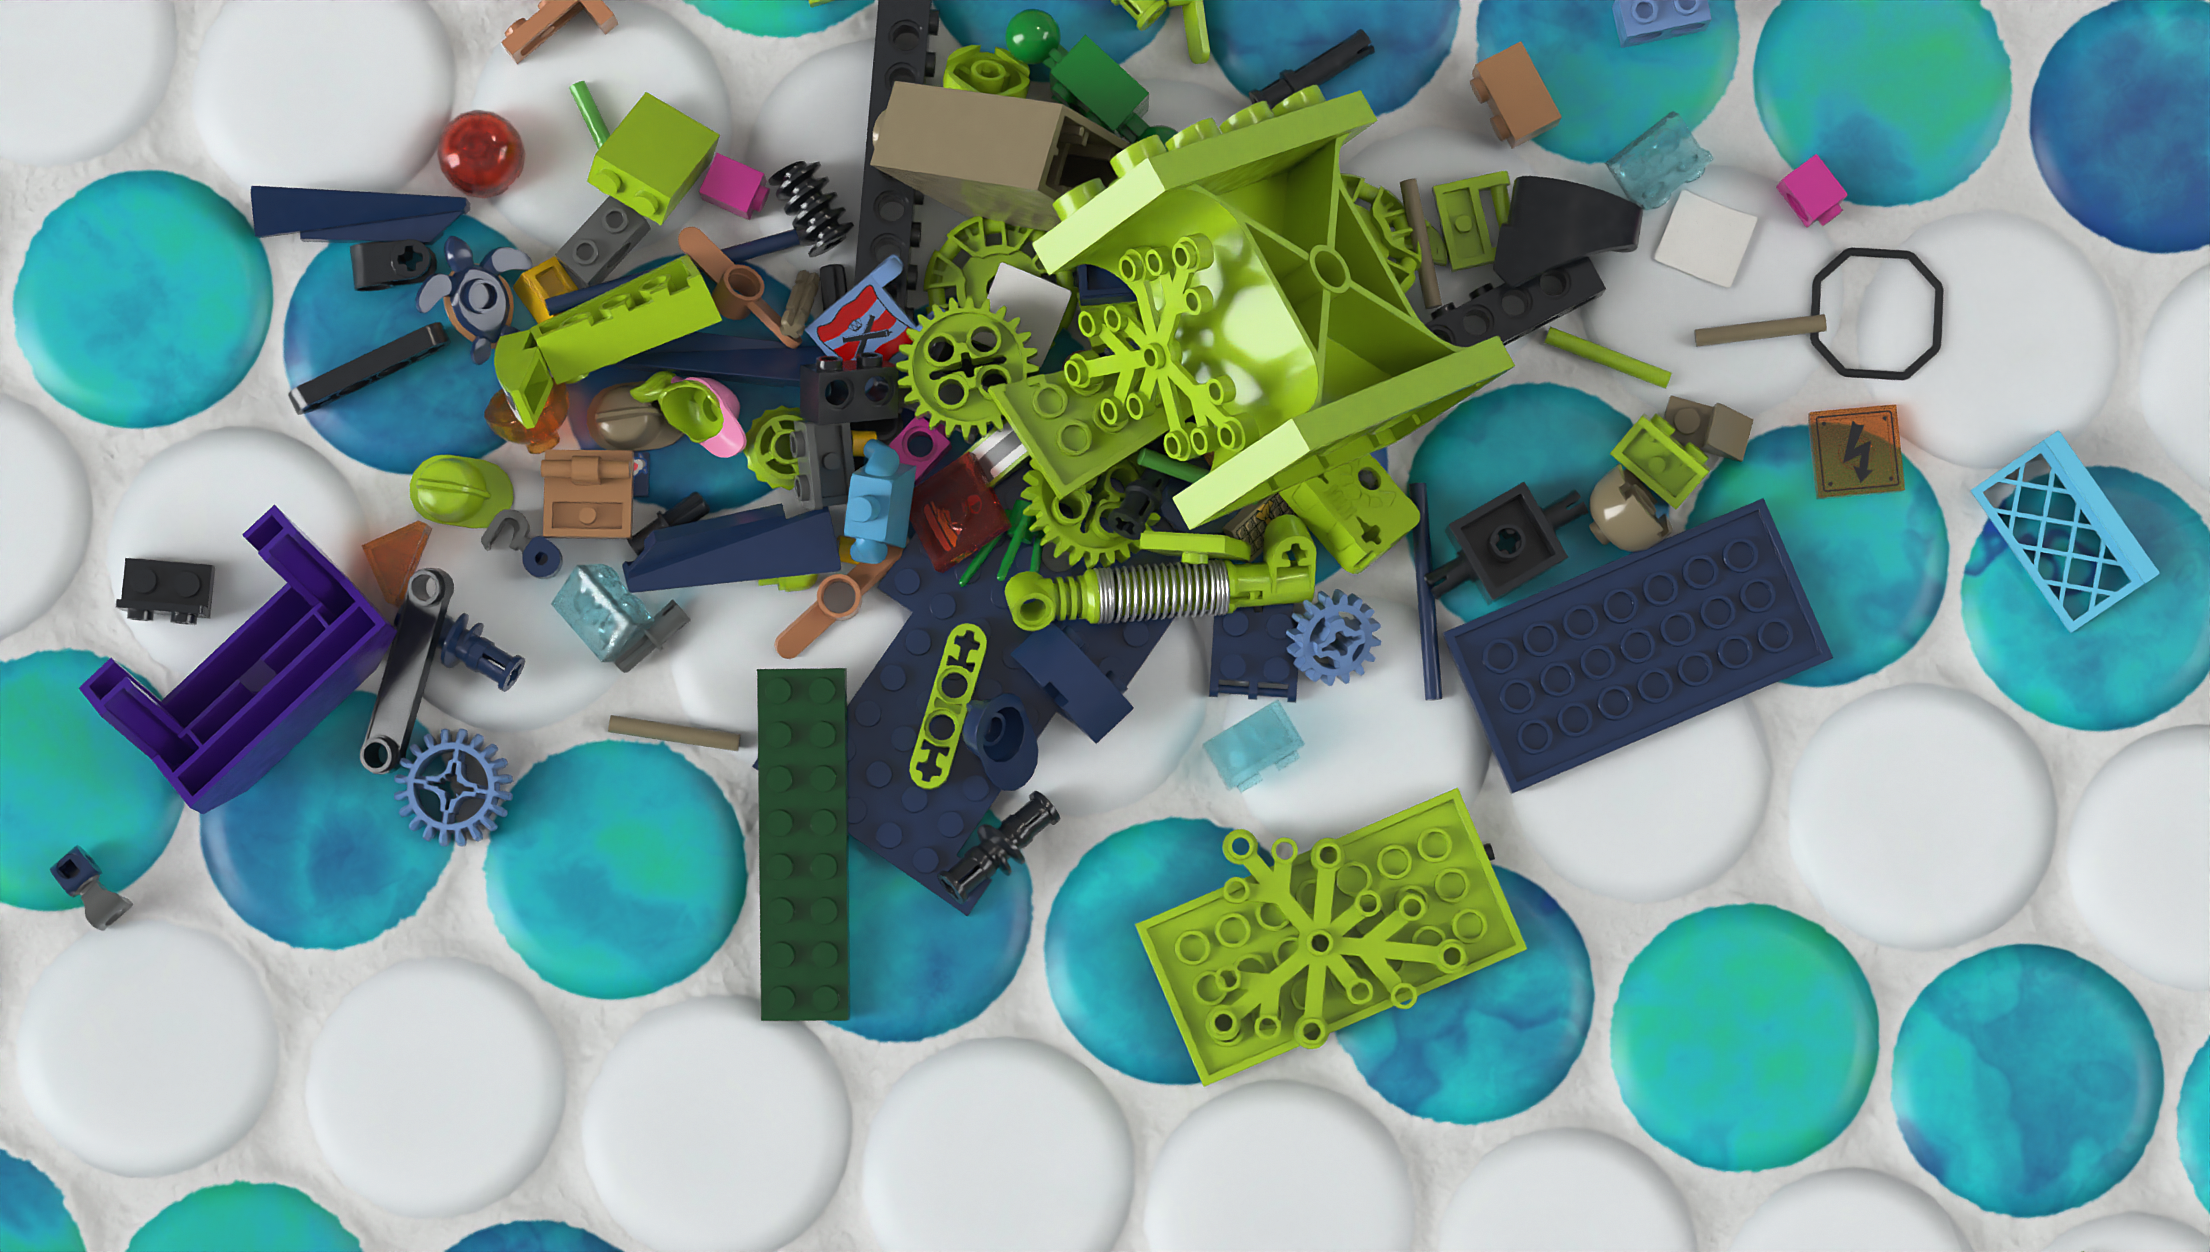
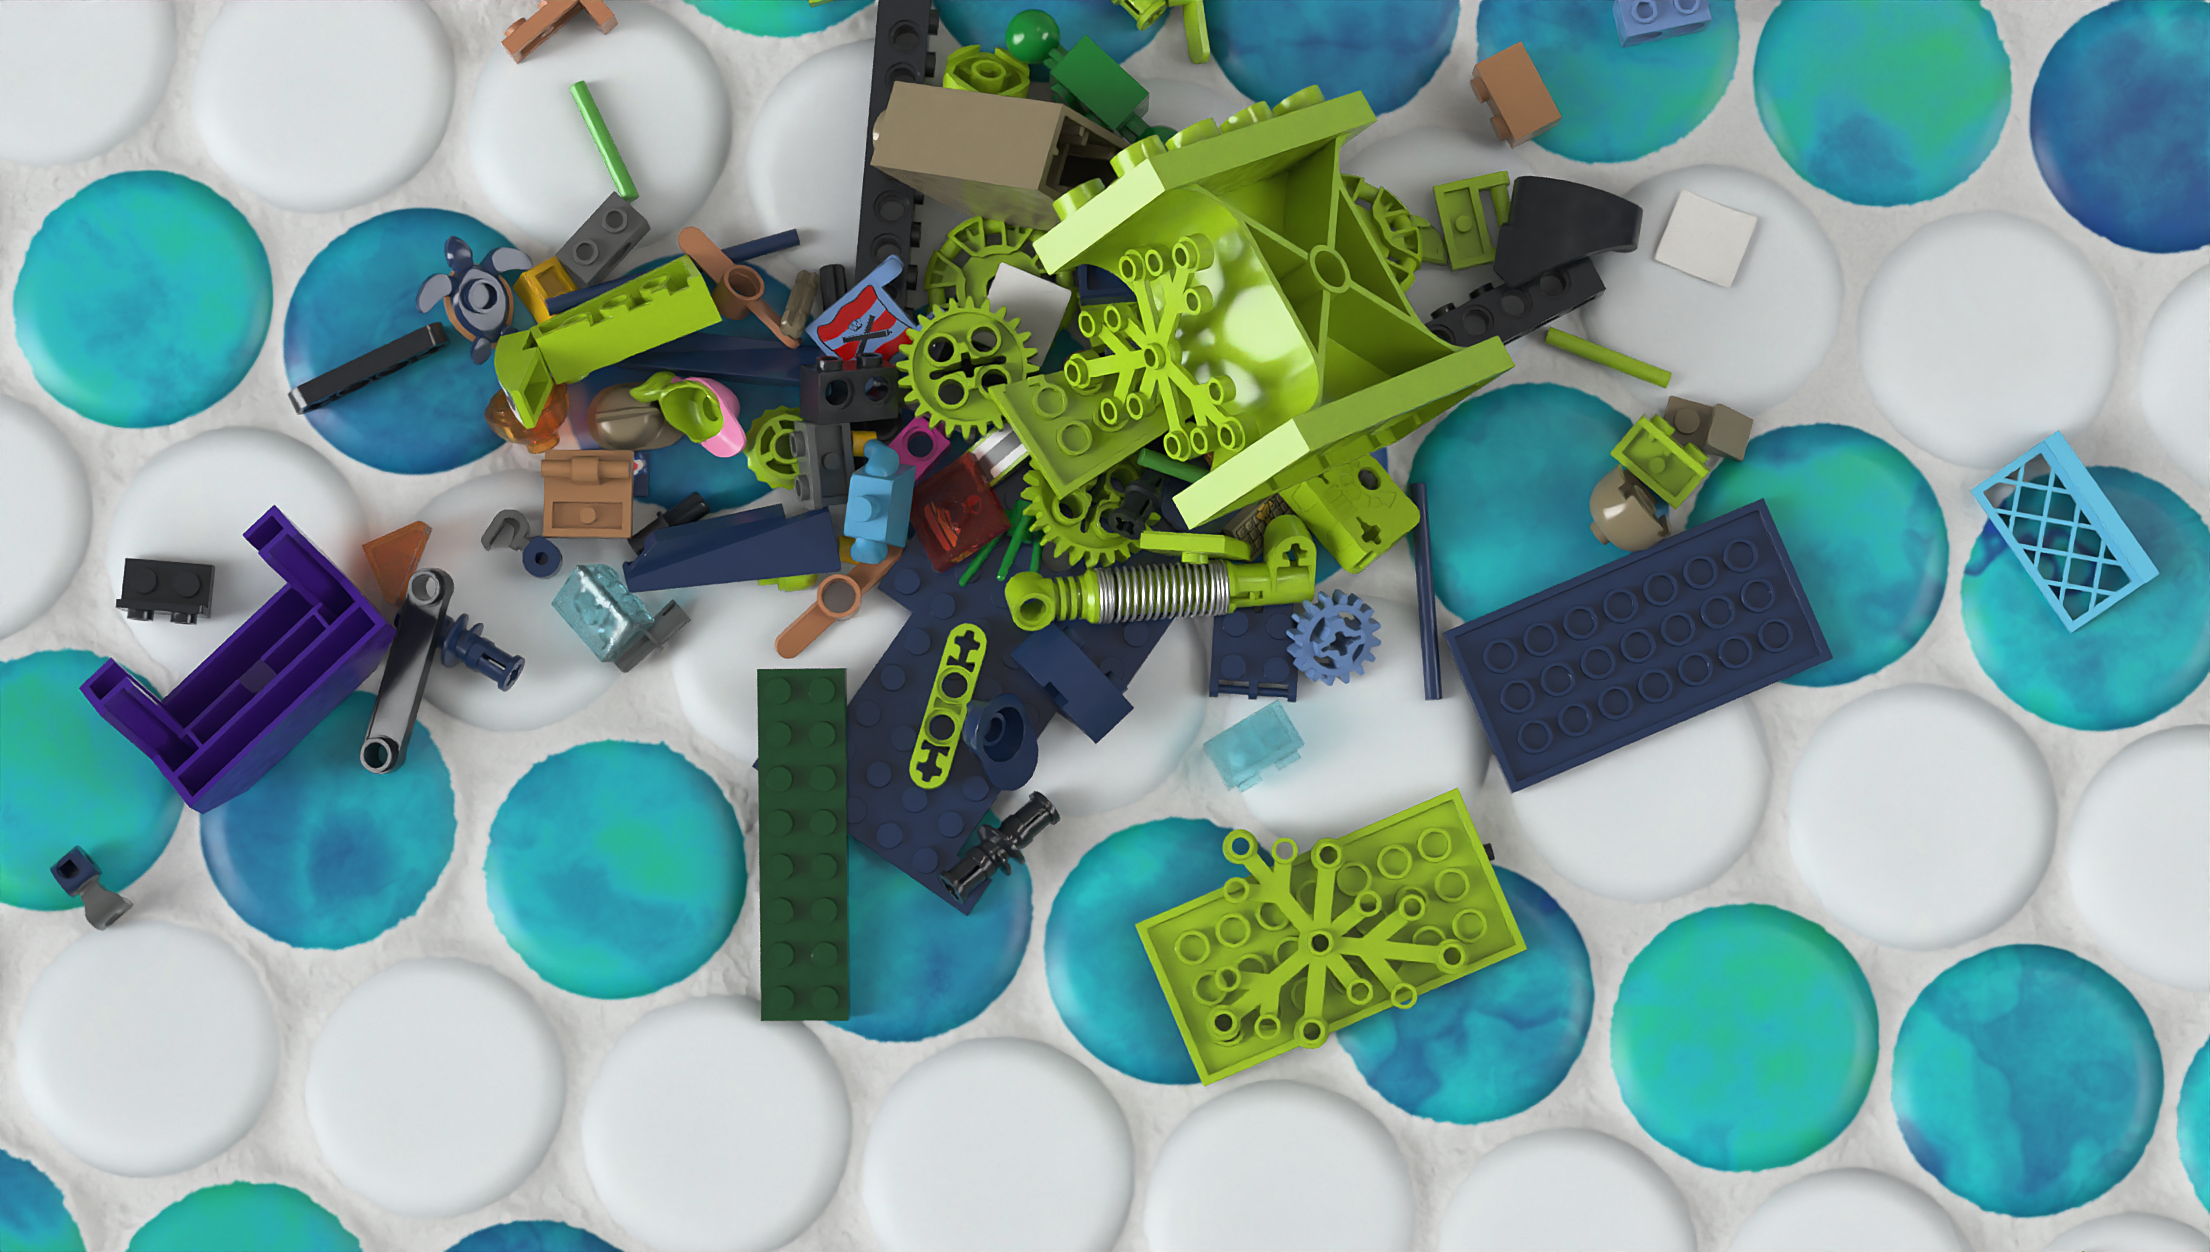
(352, 215): dark blue wedge -> none
(384, 264): black piece -> none
(458, 768): medium blue gear -> none
(460, 491): lime piece -> none
(481, 153): clear red cylinder -> none
(653, 158): lime brick -> none
(674, 733): dark tan bar -> none
(734, 187): dark pink brick -> none
(810, 206): black piece -> none
(1316, 71): black pin -> none
(1416, 221): dark tan bar -> none
(1514, 516): black brick -> none
(1659, 162): clear light blue bracket -> none
(1760, 330): dark tan bar -> none
(1813, 192): dark pink brick -> none
(1856, 452): clear orange tile -> none
(1938, 313): black piece -> none

